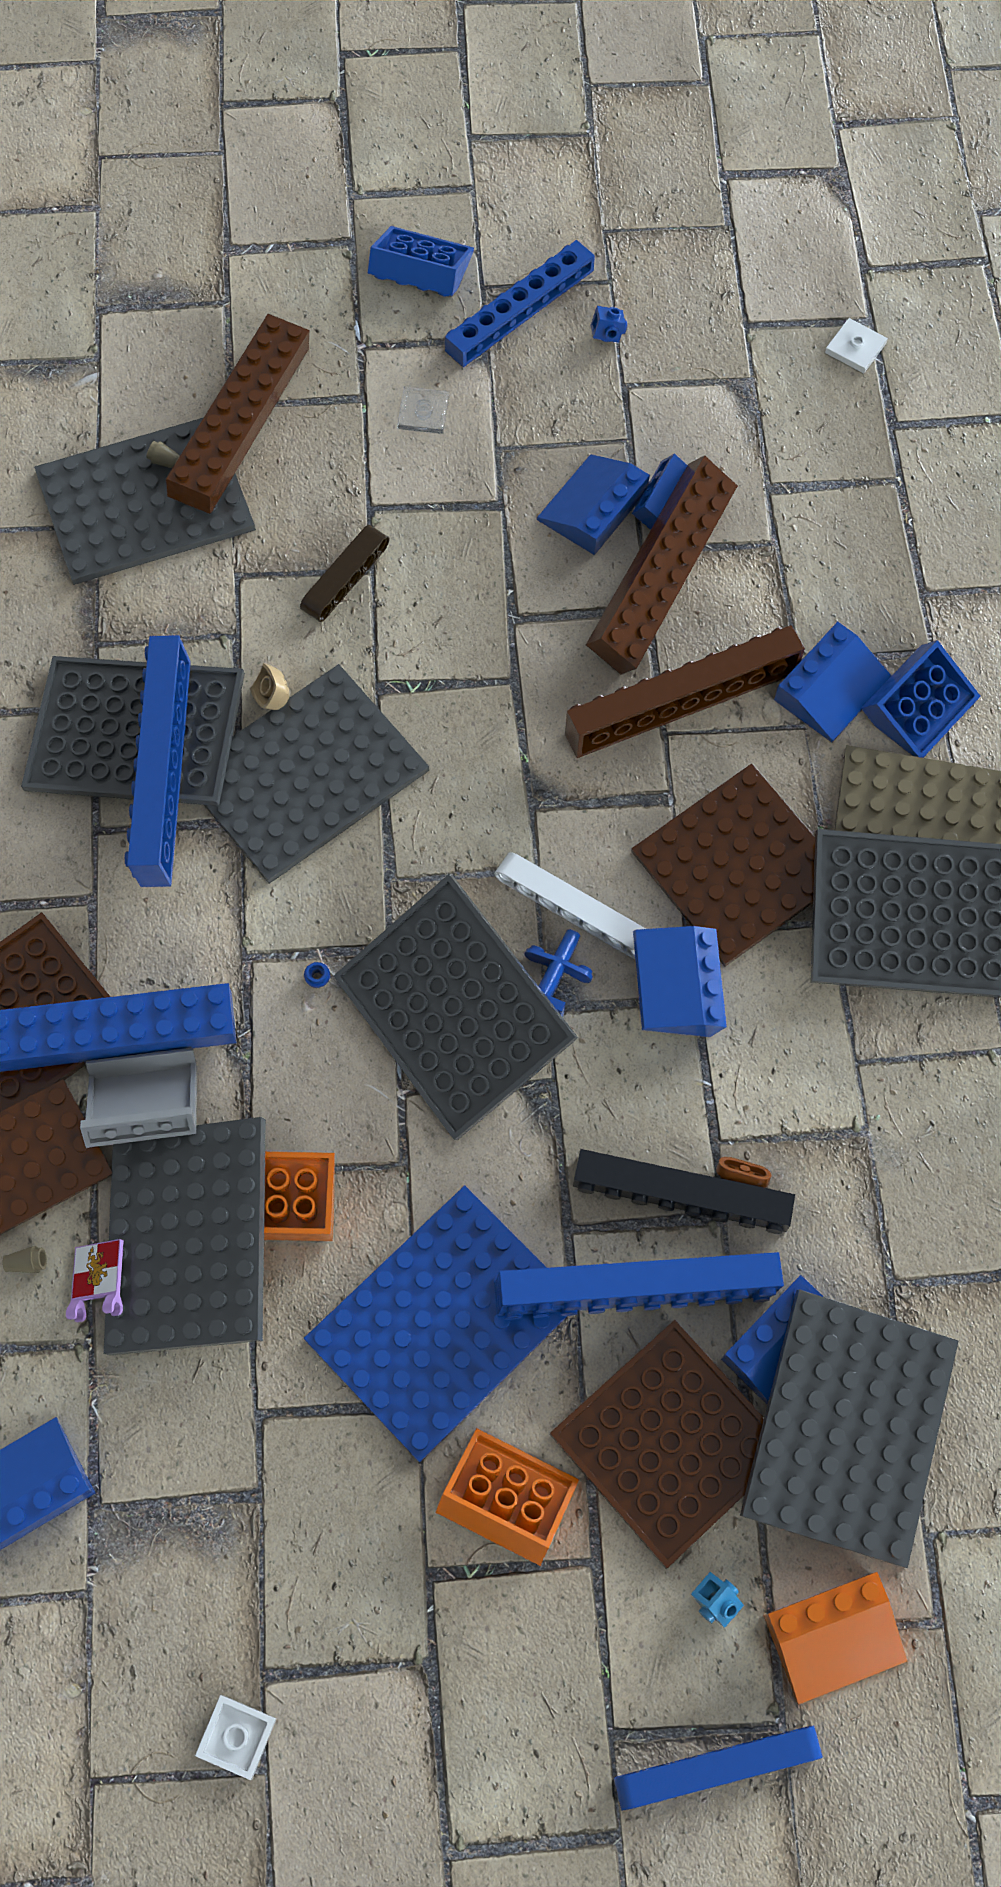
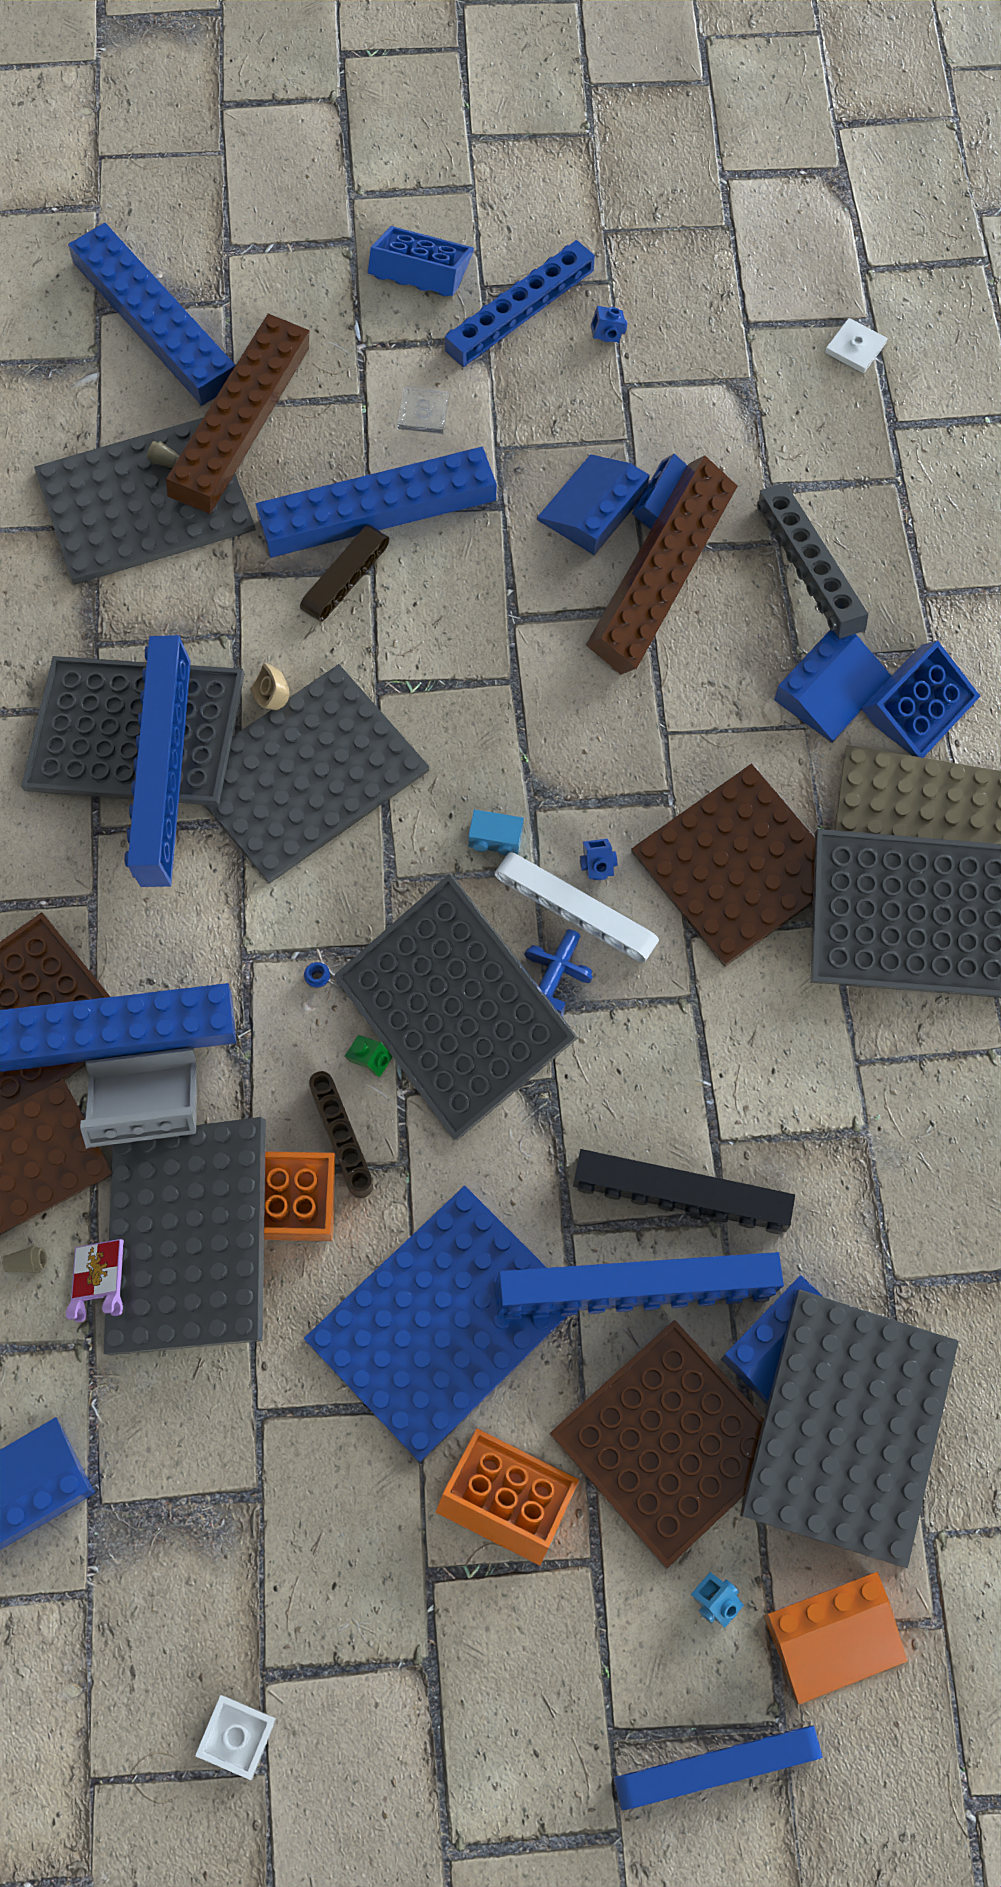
(152, 312): none -> blue brick
(336, 1122): none -> dark brown beam
(369, 1054): none -> green bracket
(376, 500): none -> blue brick
(495, 832): none -> dark azure brick
(598, 859): none -> blue brick
(679, 980): blue slope -> none
(682, 691): reddish brown brick -> none
(743, 1172): dark orange plate -> none
(812, 561): none -> dark grey brick

